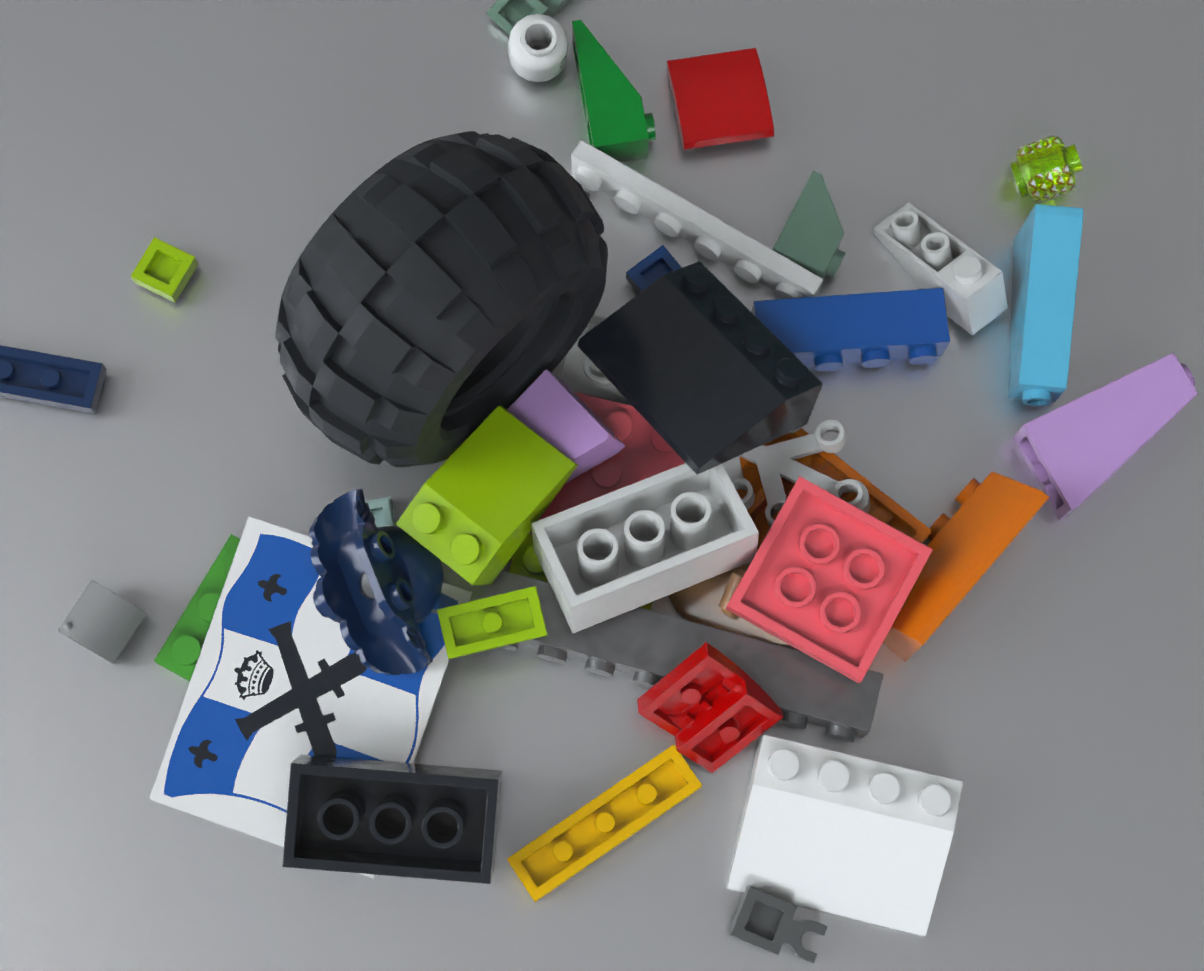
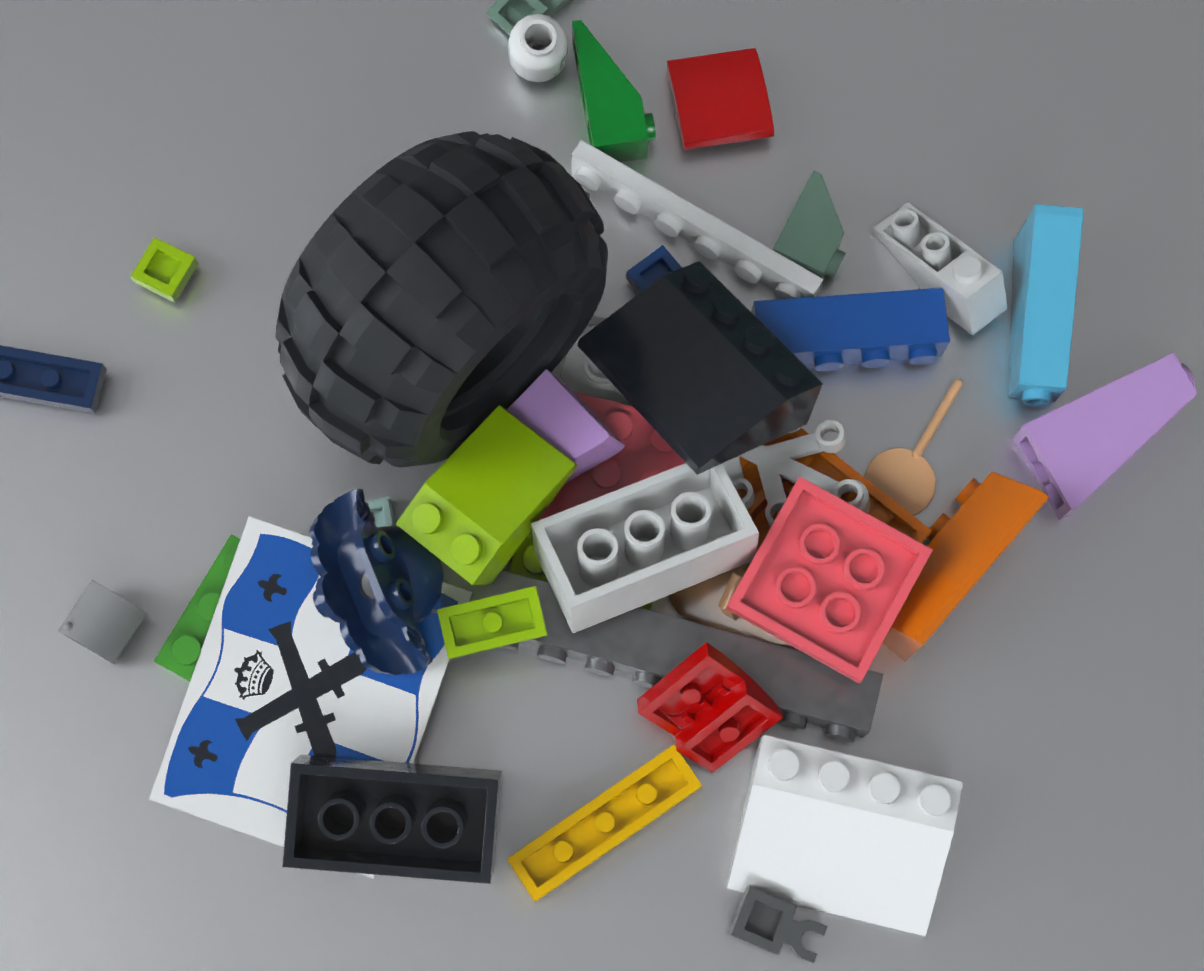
(904, 472): none -> light nougat piece
(1046, 169): clear neon green head -> none

